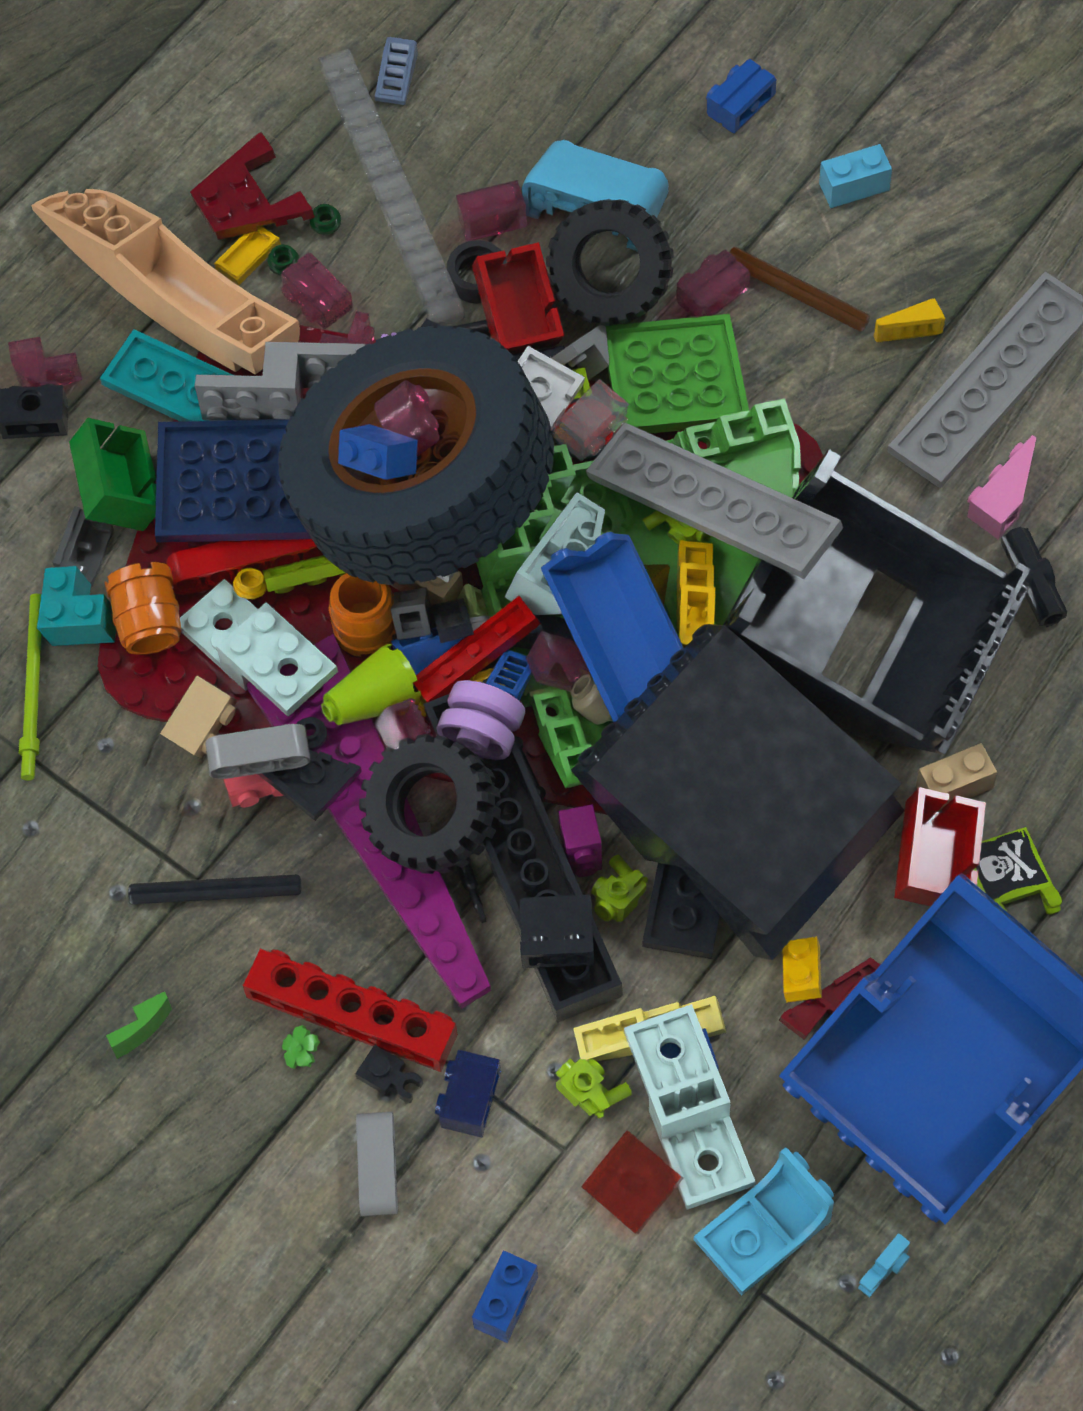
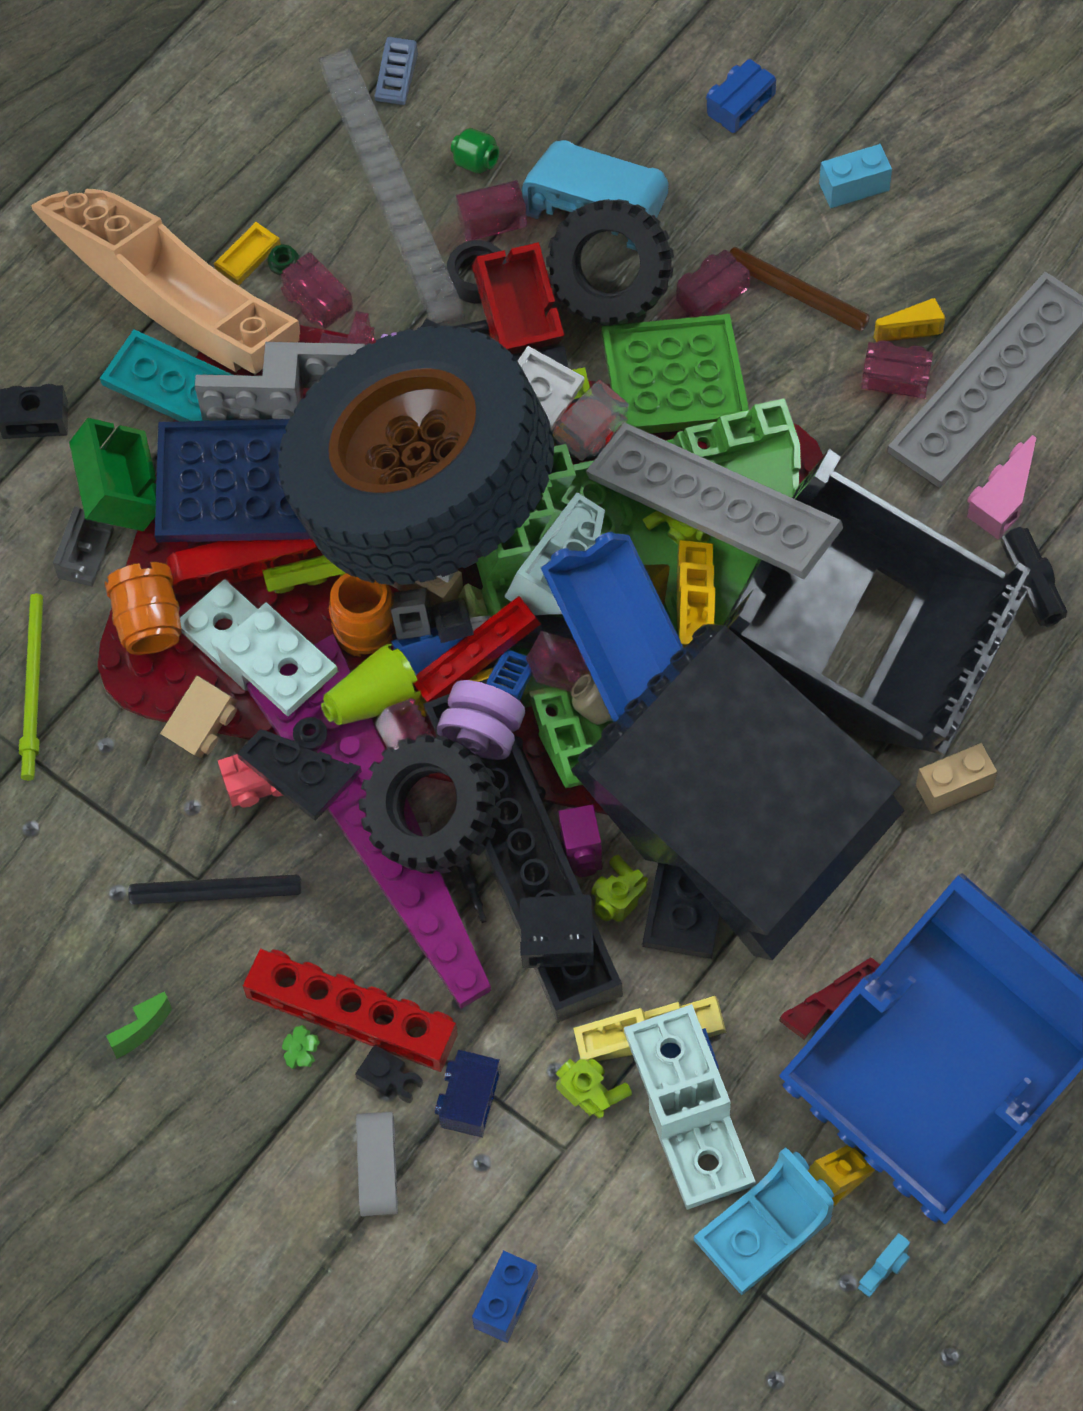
(35, 369): clear pink brick -> none
(70, 613): teal brick -> none
(235, 202): dark red wing -> none
(249, 583): yellow plate -> none
(257, 751): light grey beam -> none
(325, 212): dark green plate -> none
(377, 451): blue brick -> none
(408, 413): clear pink brick -> none
(475, 150): none -> green head
(587, 352): light grey slope -> none
(632, 1182): clear red plate -> none
(802, 970): yellow plate -> none
(841, 1171): none -> yellow slope
(897, 369): none -> clear pink brick
(937, 844): red piece -> none
(1014, 870): flag -> none

